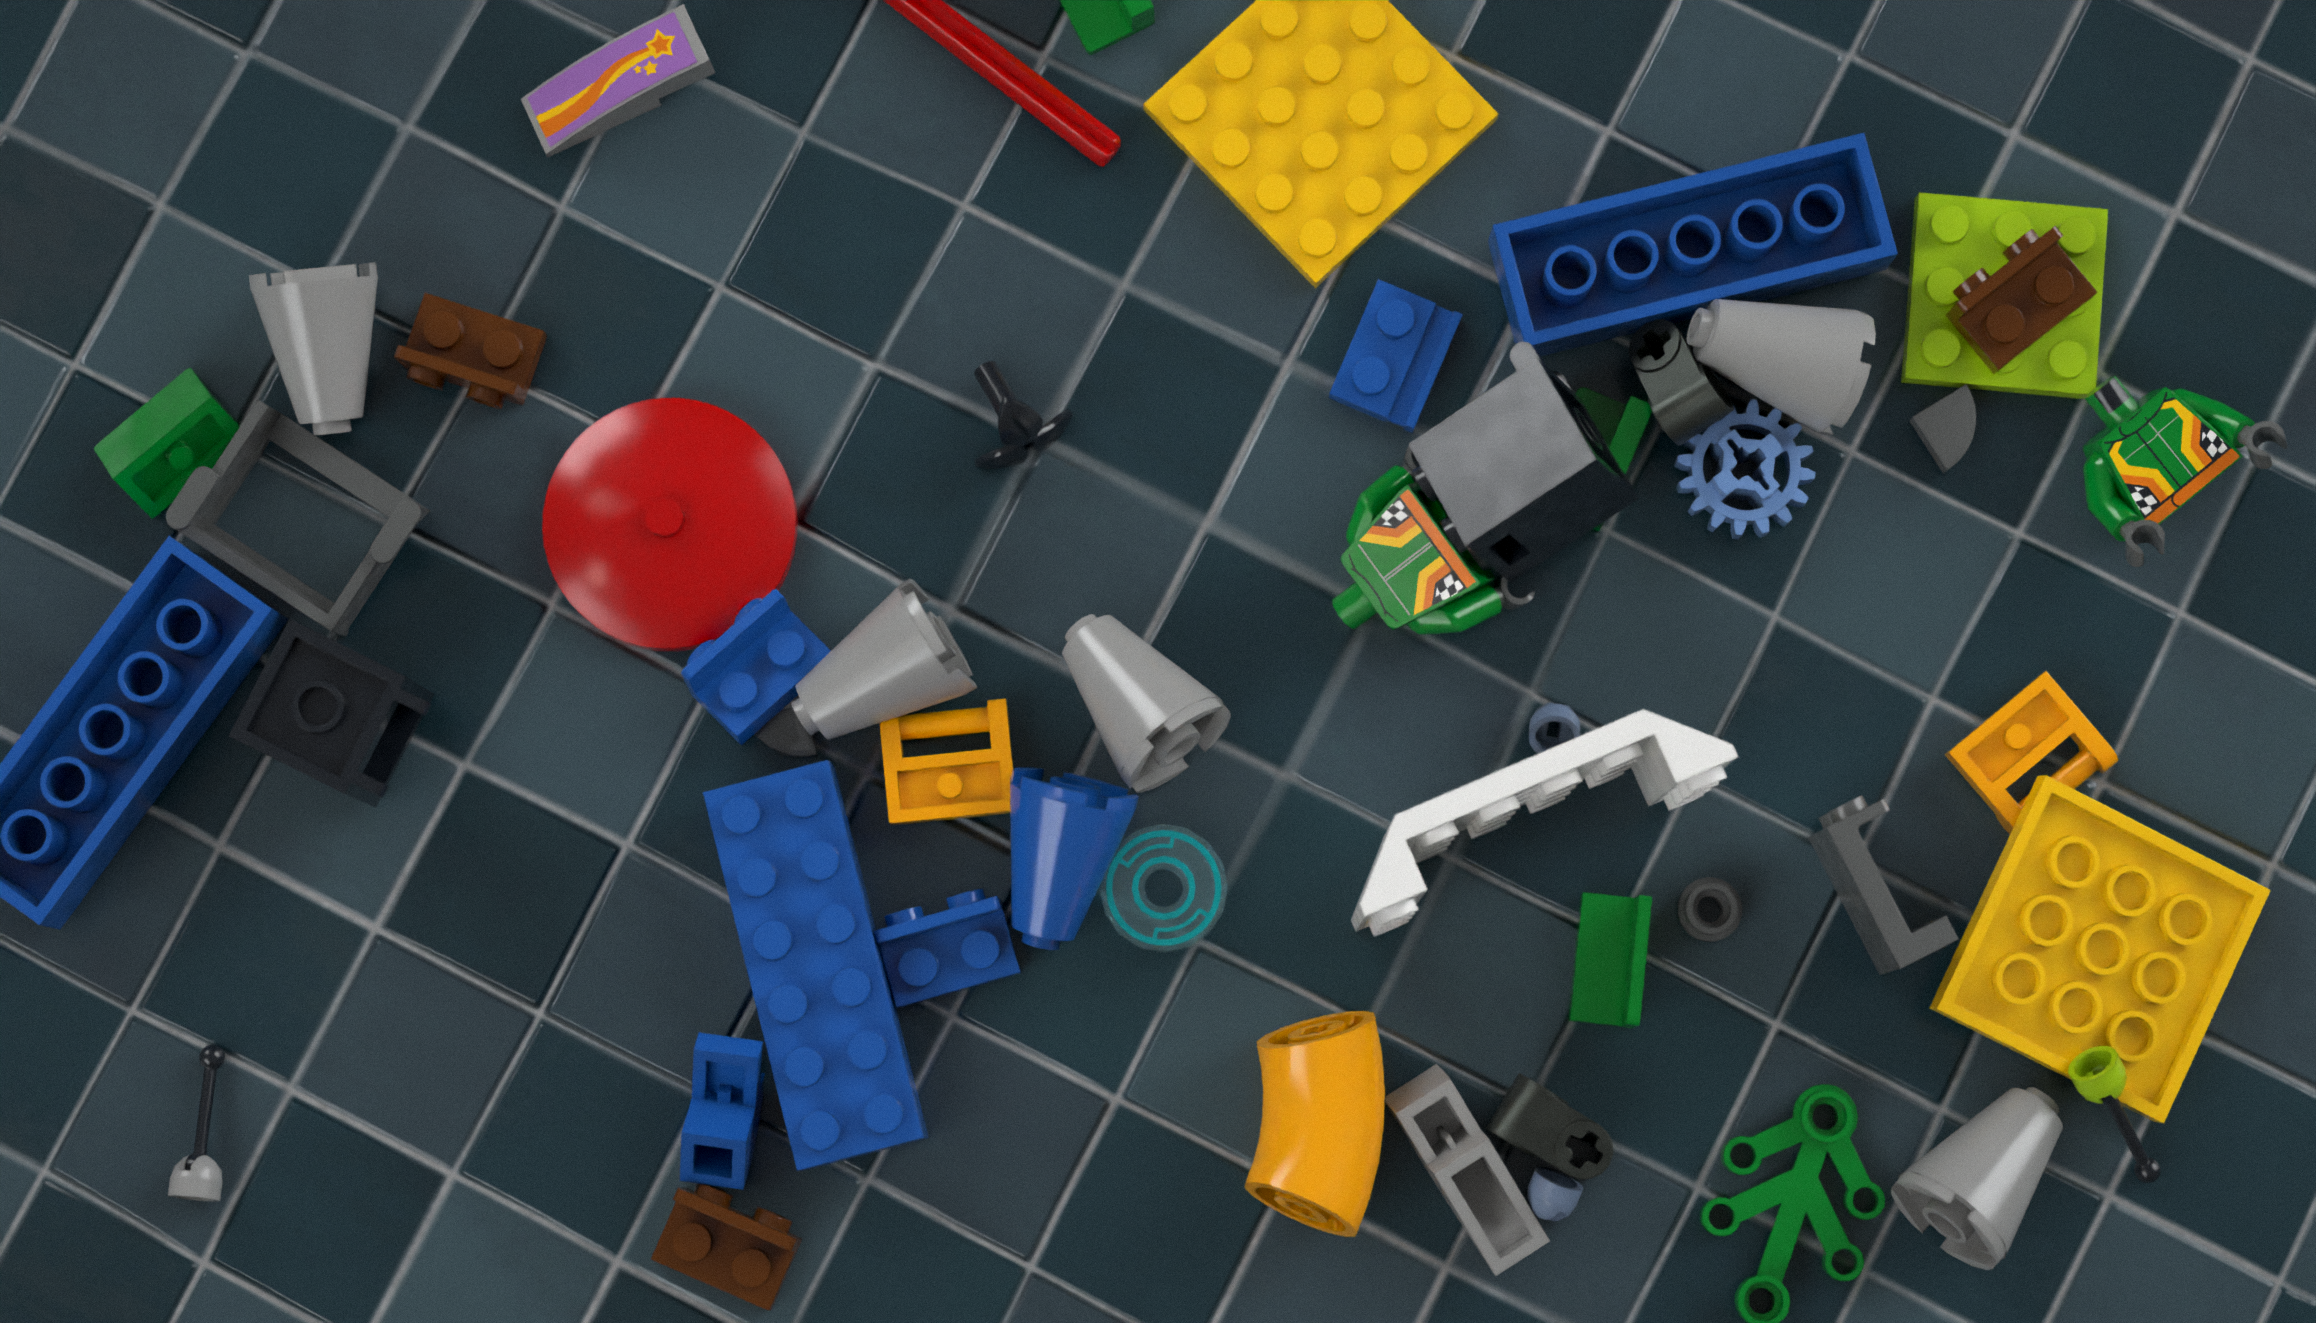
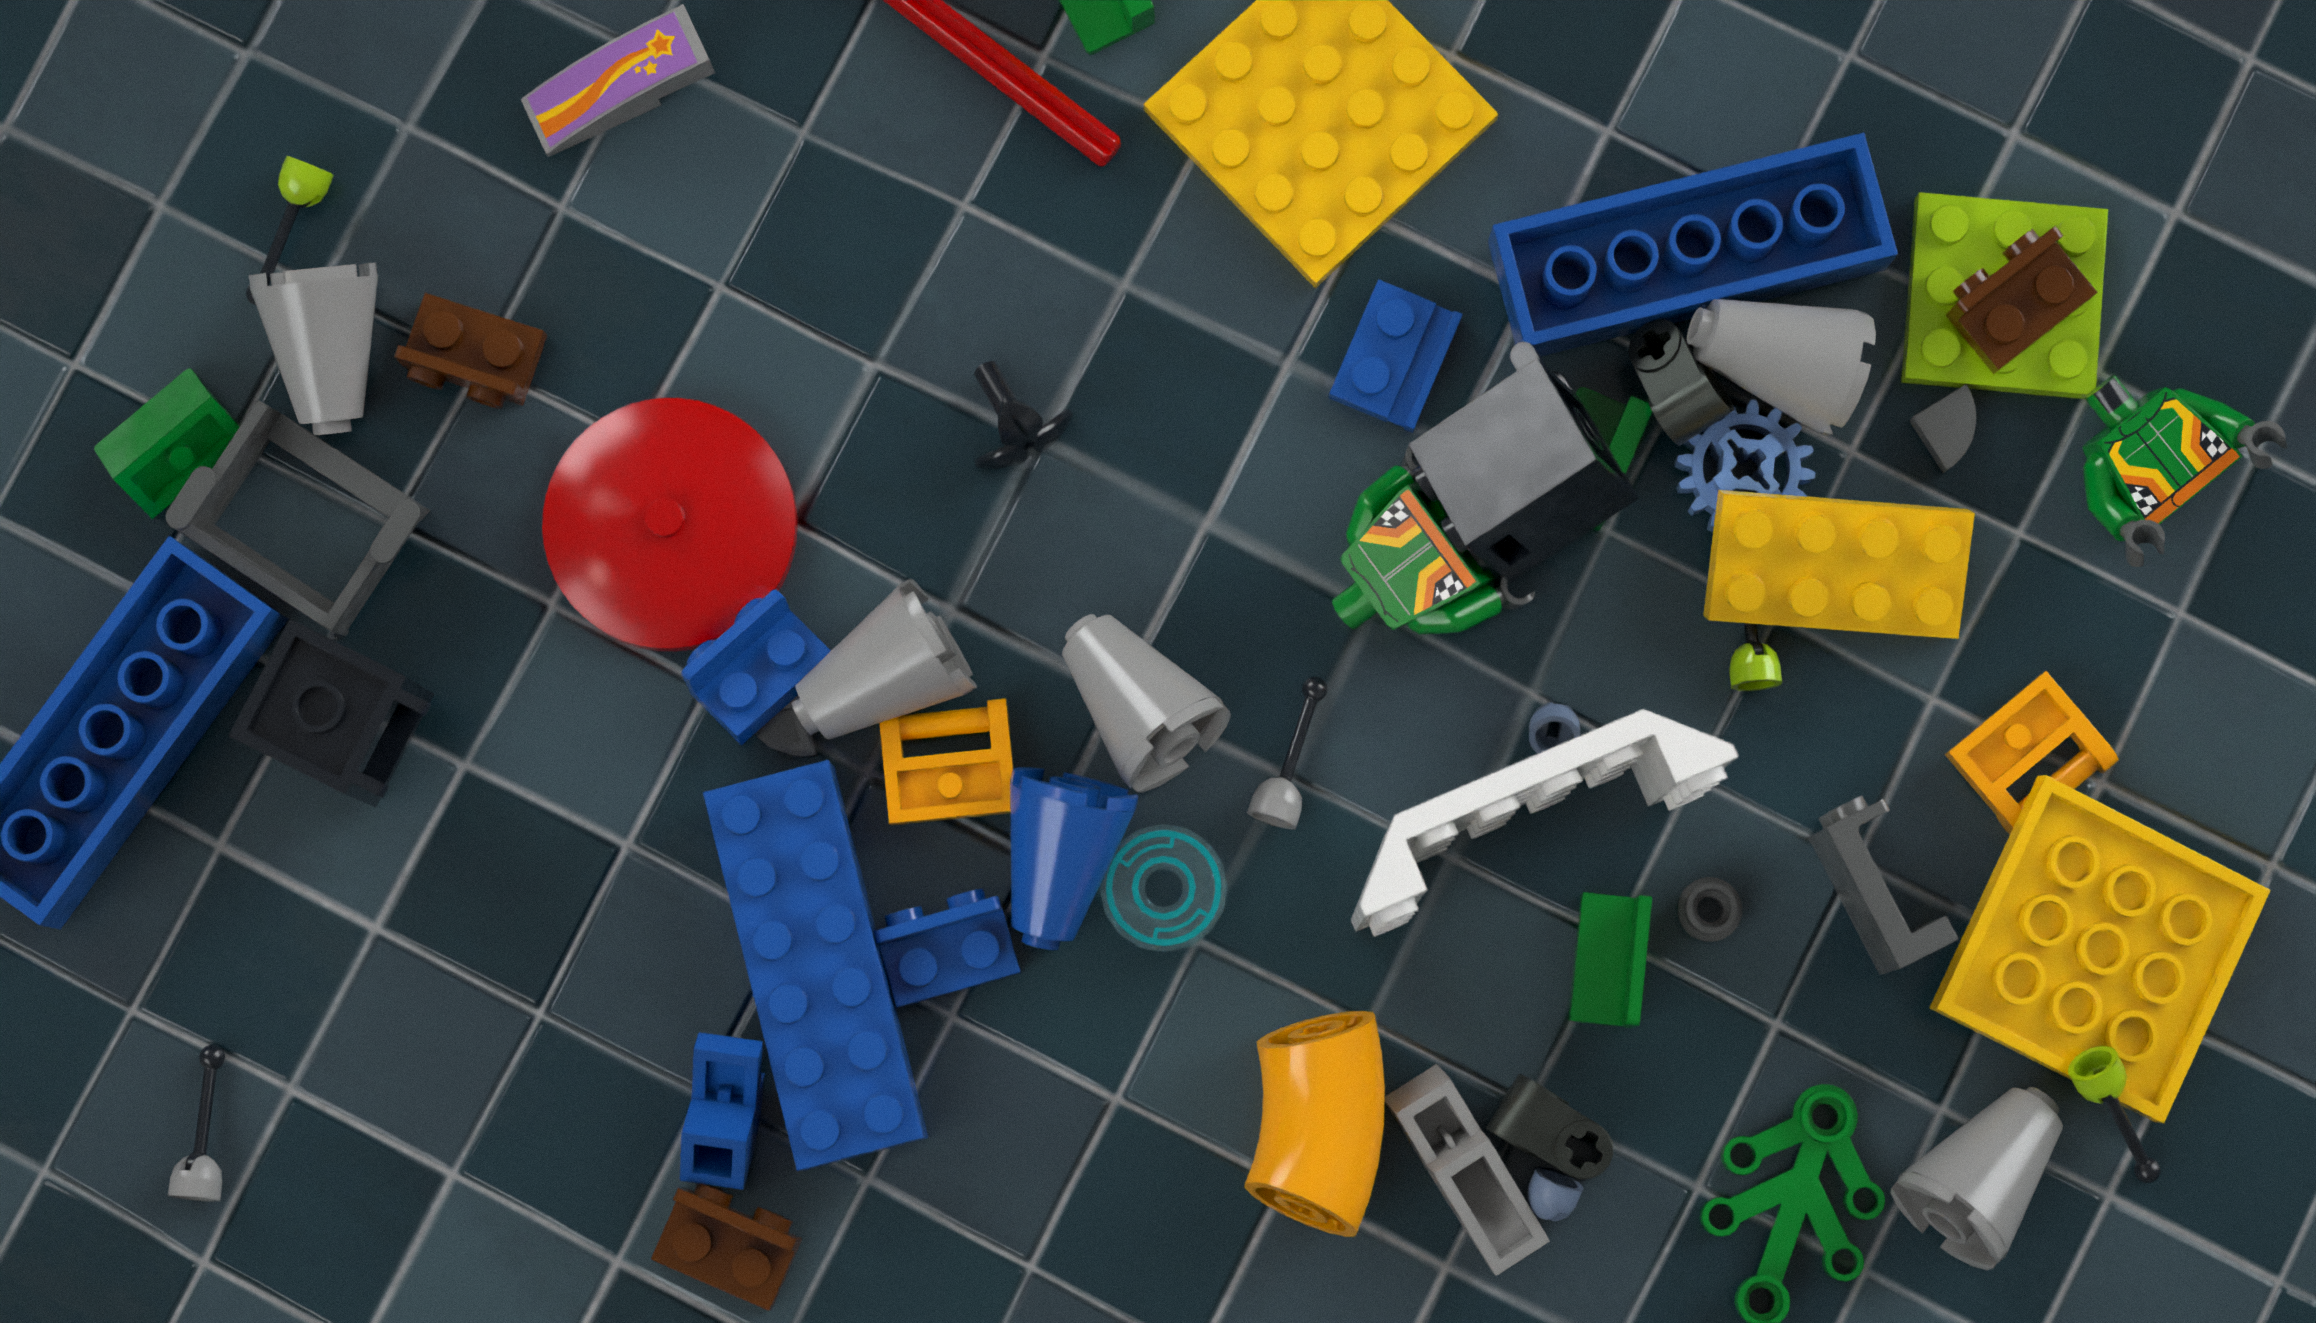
(301, 187): none -> lime hinge
(1277, 798): none -> hinge
(1754, 664): none -> lime hinge
(1838, 564): none -> yellow plate

